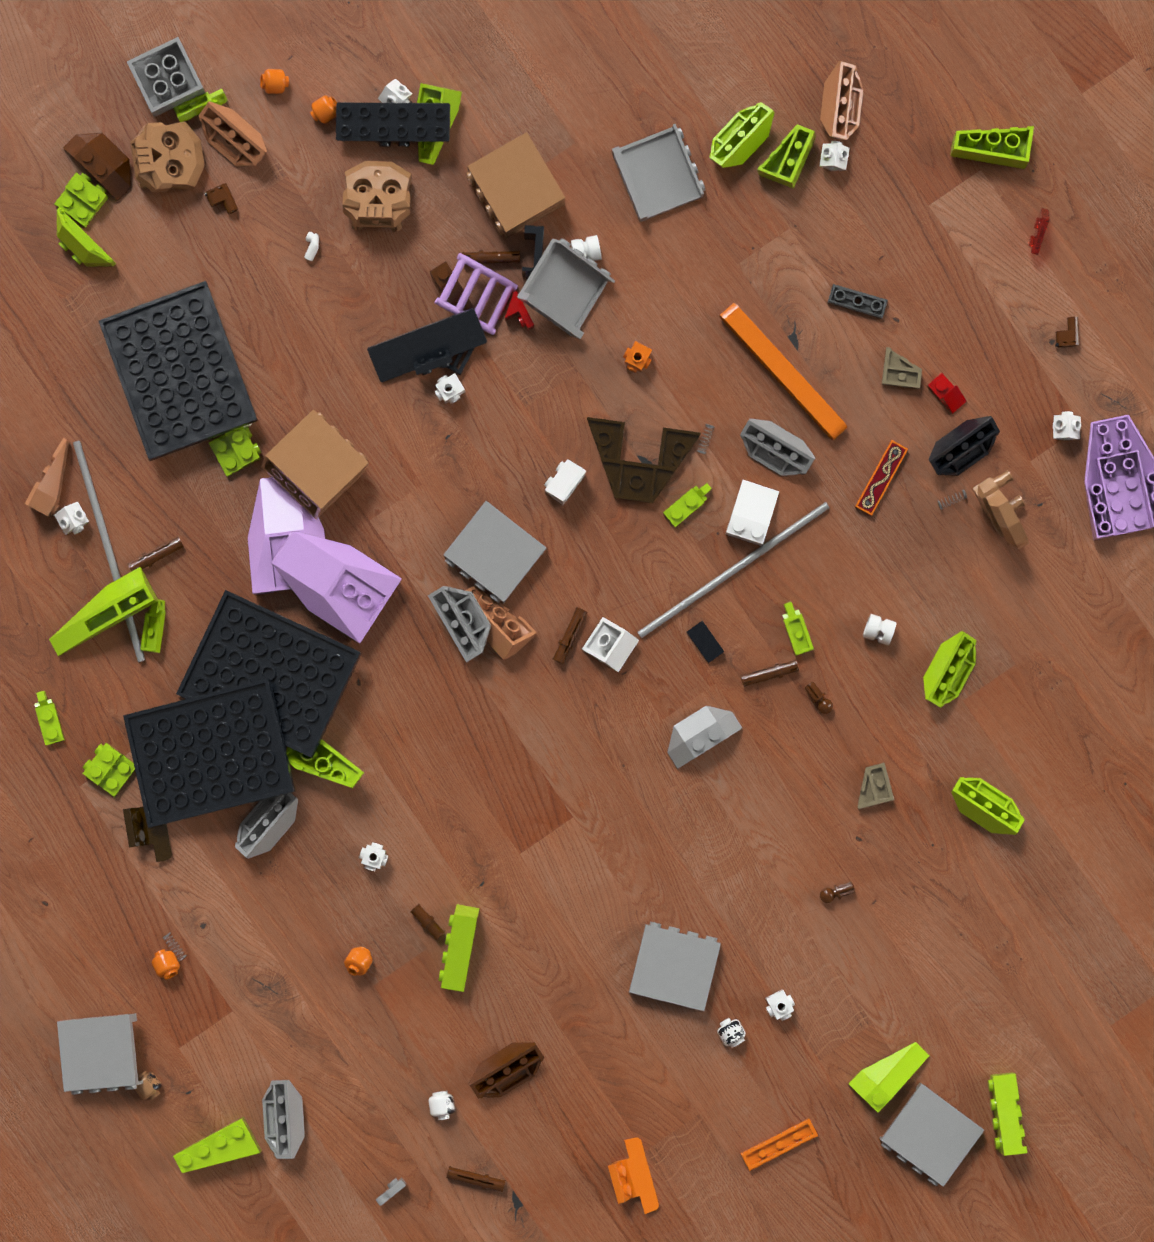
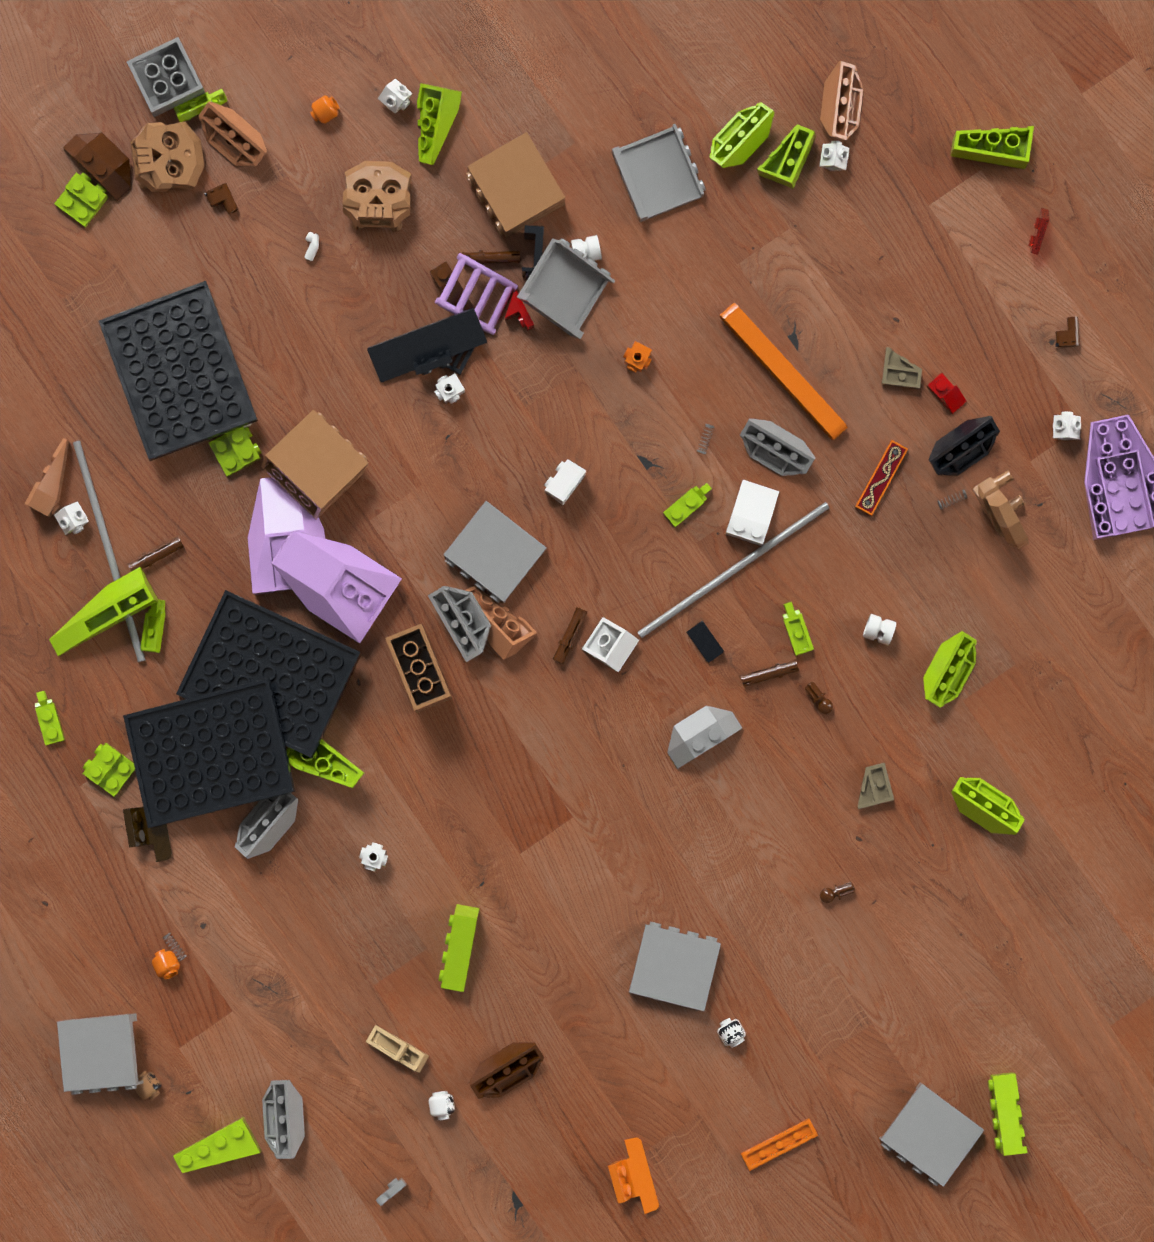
(79, 243): lime wedge -> none
(274, 81): orange head -> none
(358, 961): orange head -> none
(393, 122): black bracket -> none
(397, 1049): none -> tan slope
(418, 668): none -> medium nougat brick
(427, 921): reddish brown pin -> none
(476, 1179): reddish brown pin -> none
(633, 479): dark brown wing -> none
(777, 998): white brick -> none
(869, 304): dark grey tile -> none
(886, 1077): lime wedge -> none

